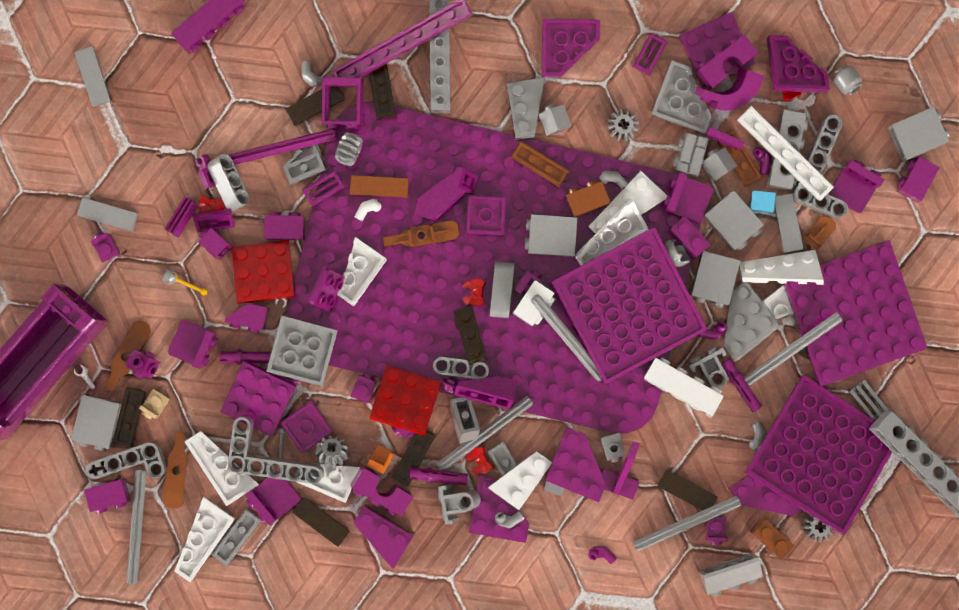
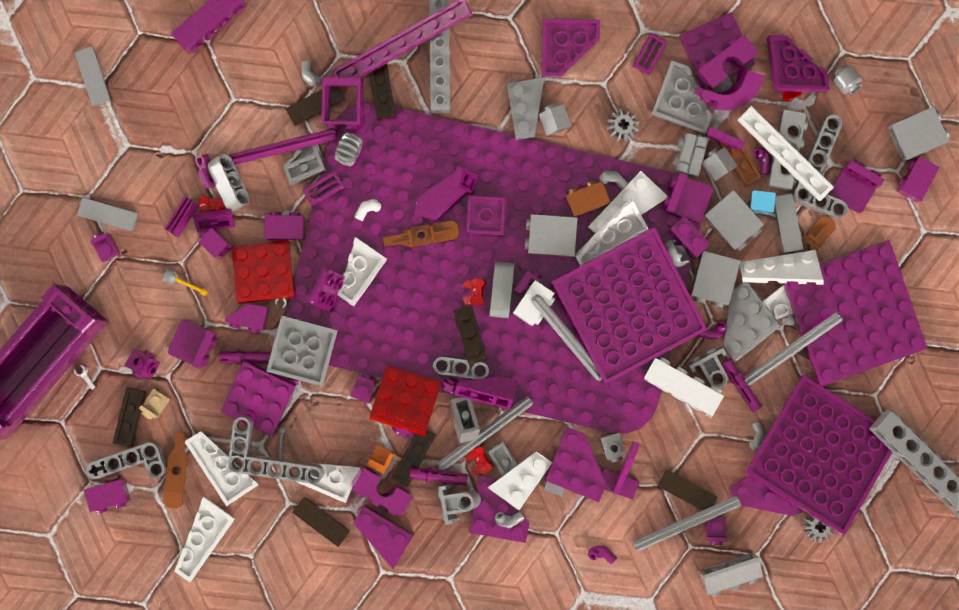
(96, 422): light grey brick -> none
(134, 340): dark orange piece -> none
(136, 526): light grey axle -> none
(236, 537): light grey tile -> none
(272, 499): magenta bracket -> none
(306, 427): magenta plate -> none
(332, 451): light grey gear -> none
(379, 186): dark orange tile -> none
(539, 164): dark orange tile -> none
(772, 538): dark orange brick -> none
(874, 396): light grey tile -> none

